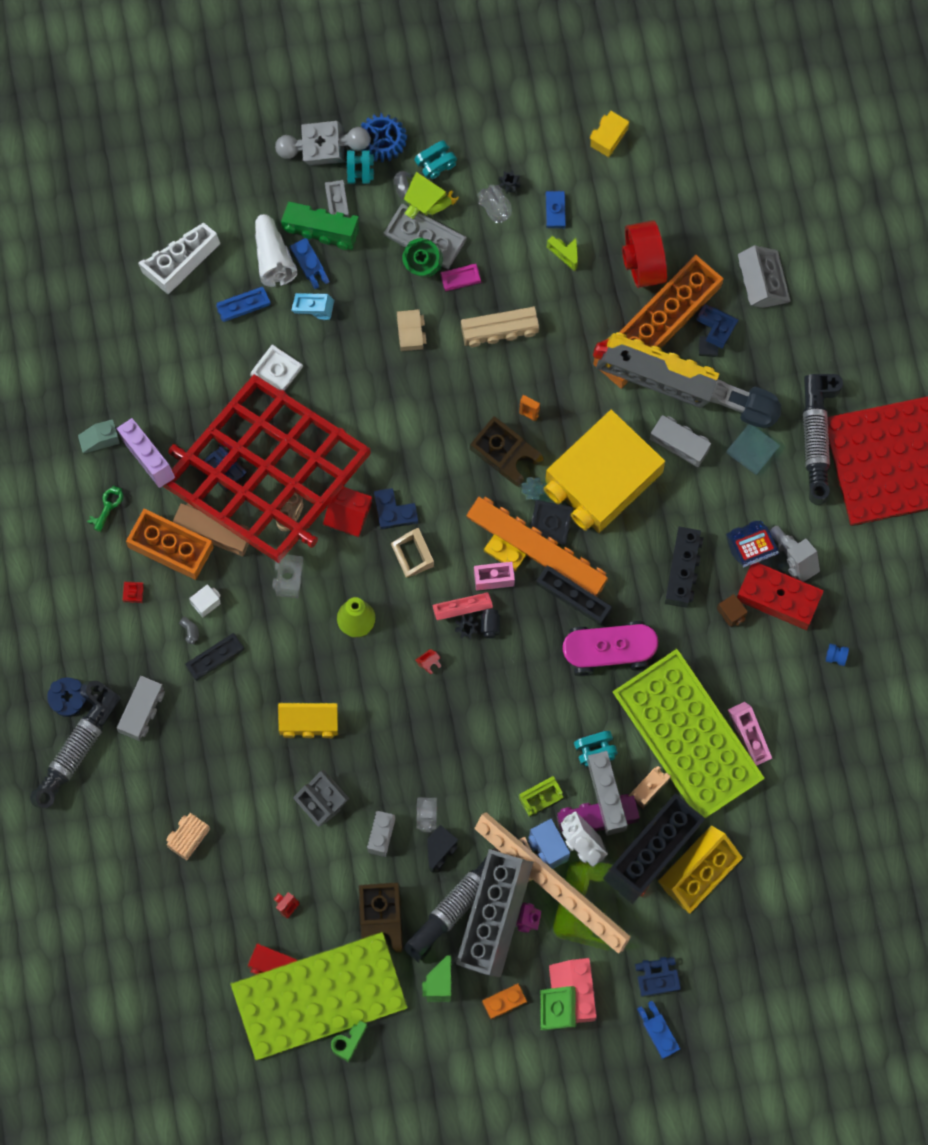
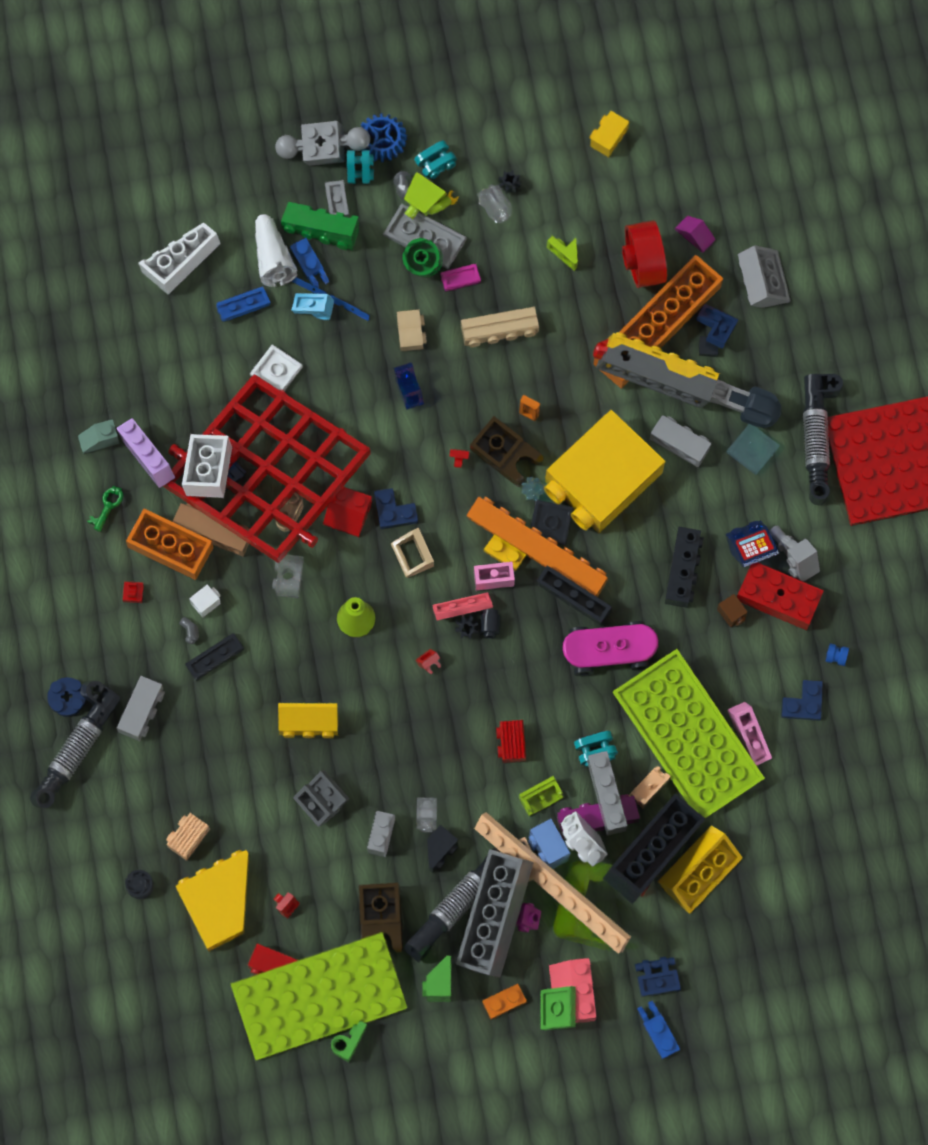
(139, 884): none -> black wheel
(207, 465): none -> white brick
(218, 899): none -> yellow slope
(337, 301): none -> blue piece
(408, 386): none -> clear blue brick
(459, 456): none -> red tile
(512, 741): none -> red brick
(555, 209): blue plate -> none
(696, 233): none -> magenta slope
(806, 708): none -> dark blue plate

